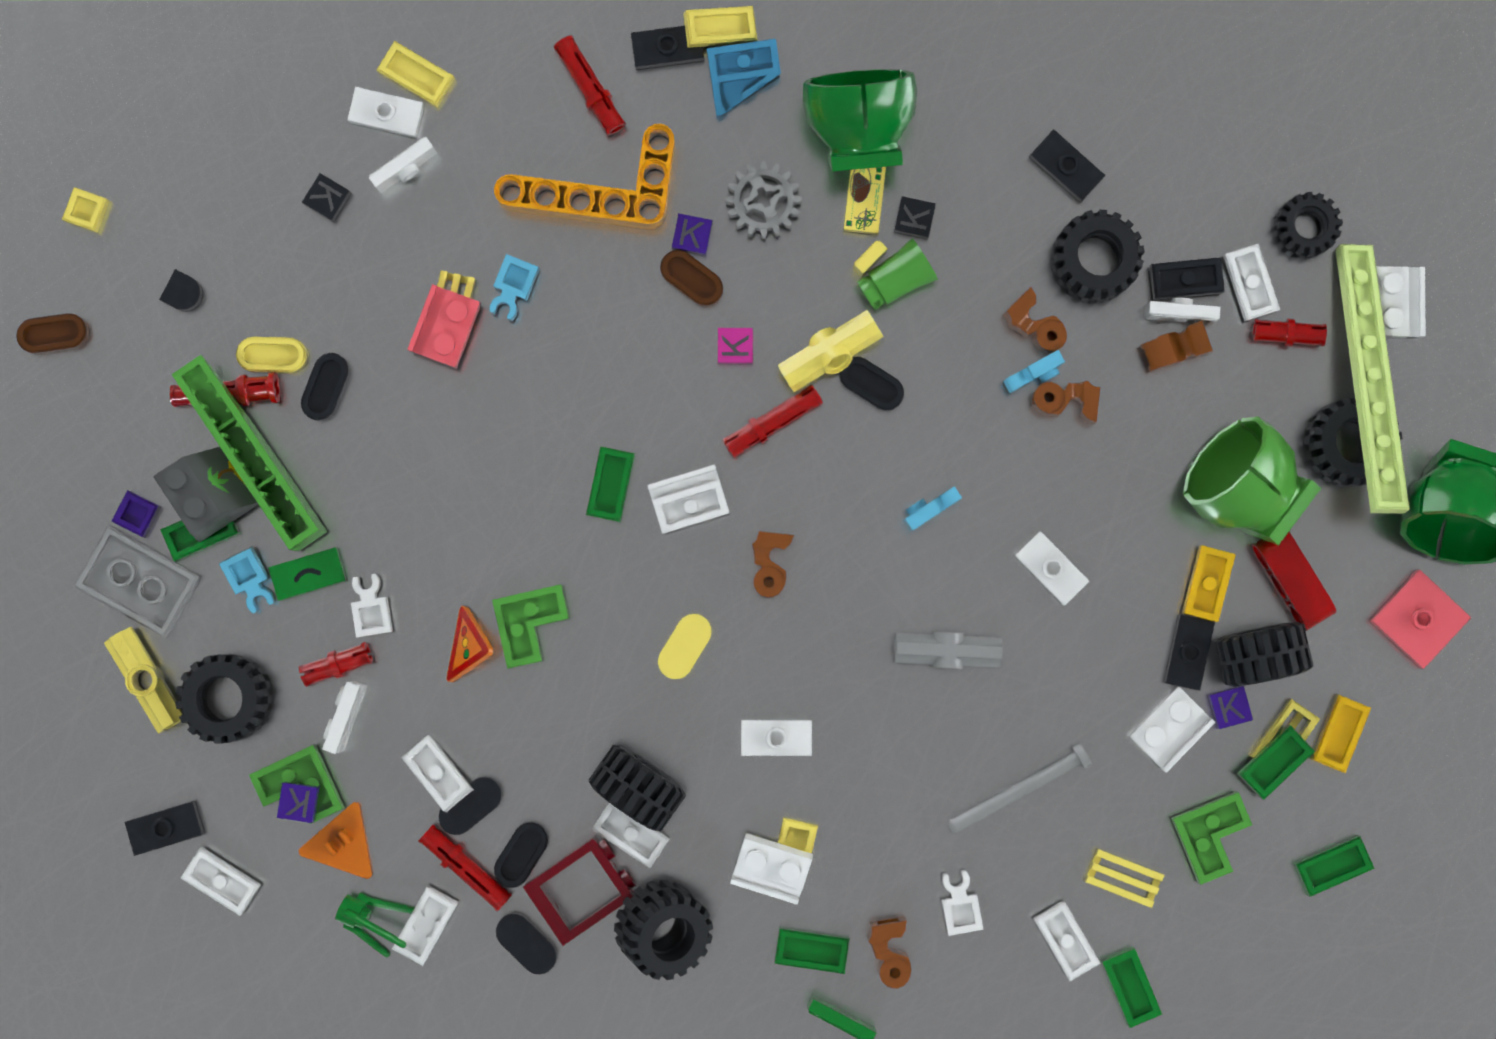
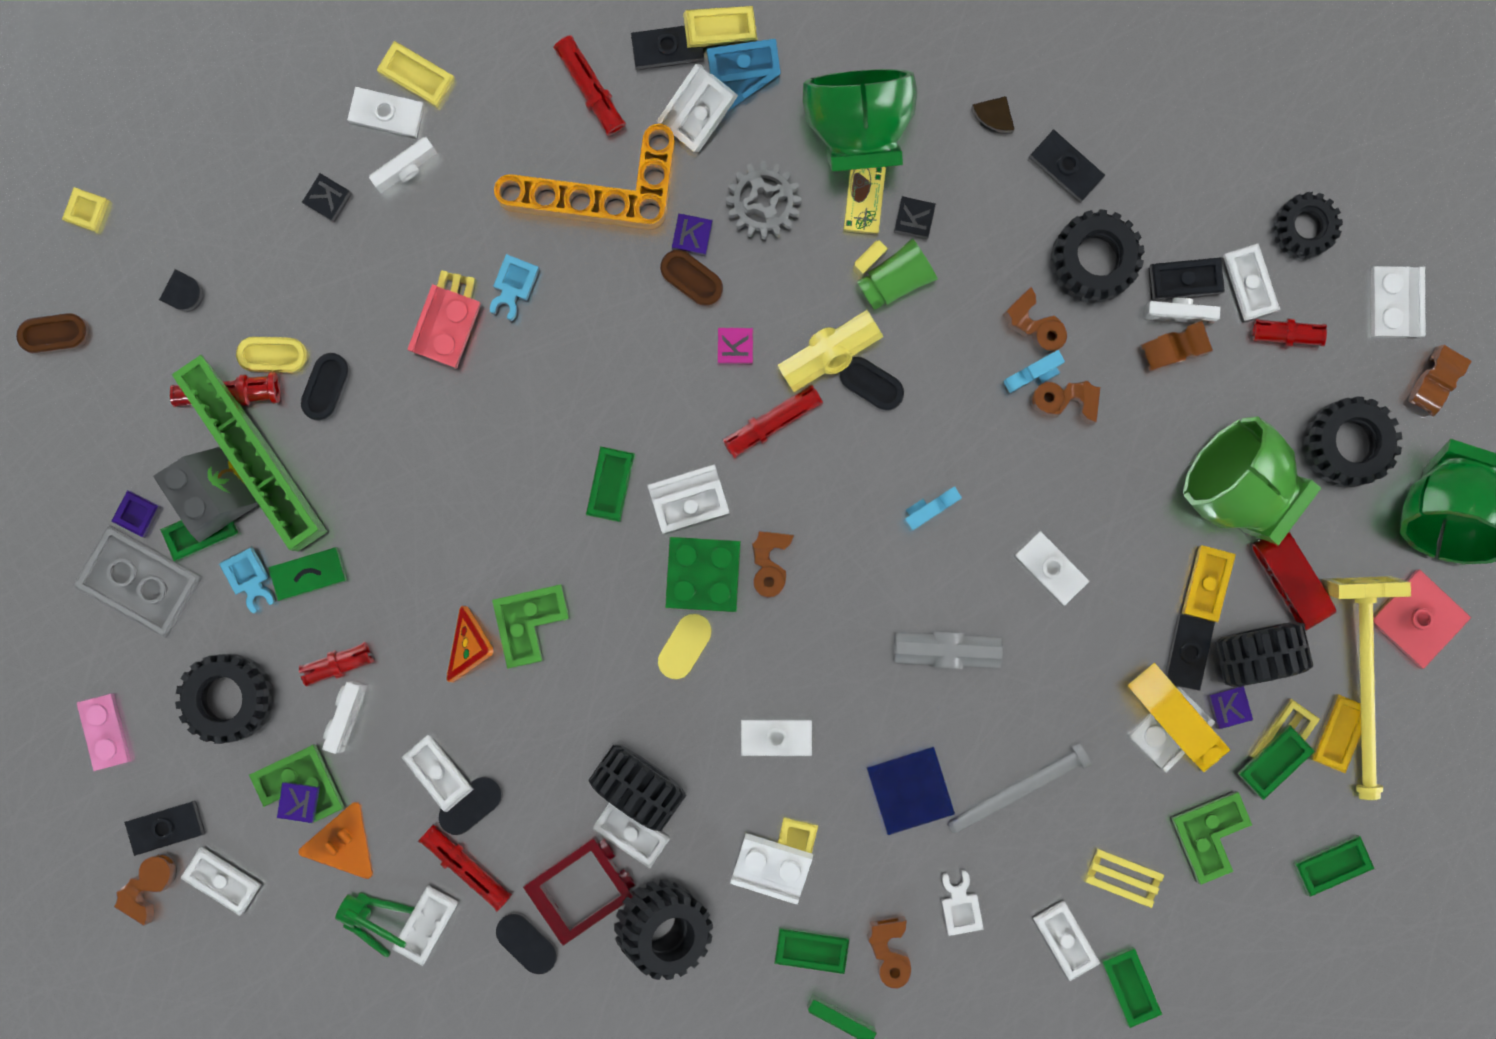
(103, 732): none -> bright pink plate
(132, 660): light yellow piece -> none
(154, 876): none -> dark orange leg
(370, 614): white plate -> none
(521, 854): black tile -> none
(697, 108): none -> white plate
(703, 574): none -> green brick
(910, 790): none -> clear blue plate
(995, 114): none -> dark brown tile
(1178, 717): none -> yellow arch
(1365, 592): none -> light yellow tile
(1372, 379): yellowish green tile -> none
(1436, 383): none -> dark orange leg

